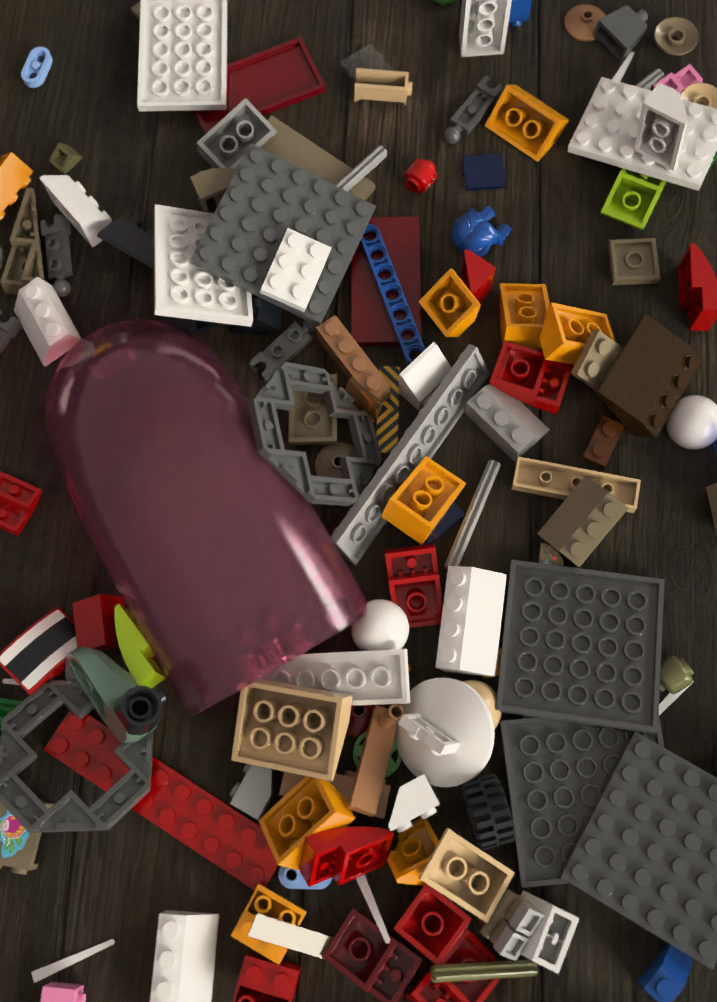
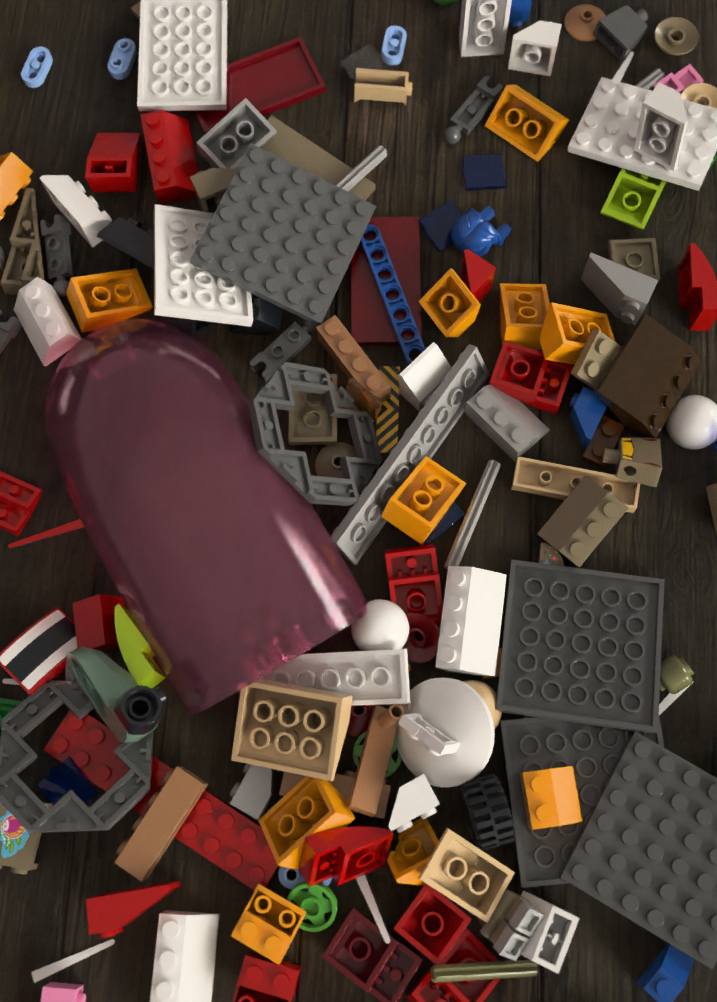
(64, 158): olive slope -> none
(66, 778): none -> clear blue piece
(77, 524): none -> red sticker
(107, 298): none -> light orange slope
(114, 162): none -> red slope
(114, 910): none -> red slope
(123, 54): none -> light blue plate
(161, 822): none -> medium nougat brick
(170, 155): none -> red slope
(289, 936): sticker -> none
(295, 270): white plate -> none
(315, 904): none -> bright green wheel
(393, 45): none -> light blue plate
(420, 175): red head -> none
(420, 649): none -> dark red dish
(439, 225): none -> clear blue piece
(535, 48): none -> white slope
(550, 797): none -> light orange slope
(586, 414): none -> blue slope
(618, 287): none -> light grey slope
(636, 460): none -> dark tan torso

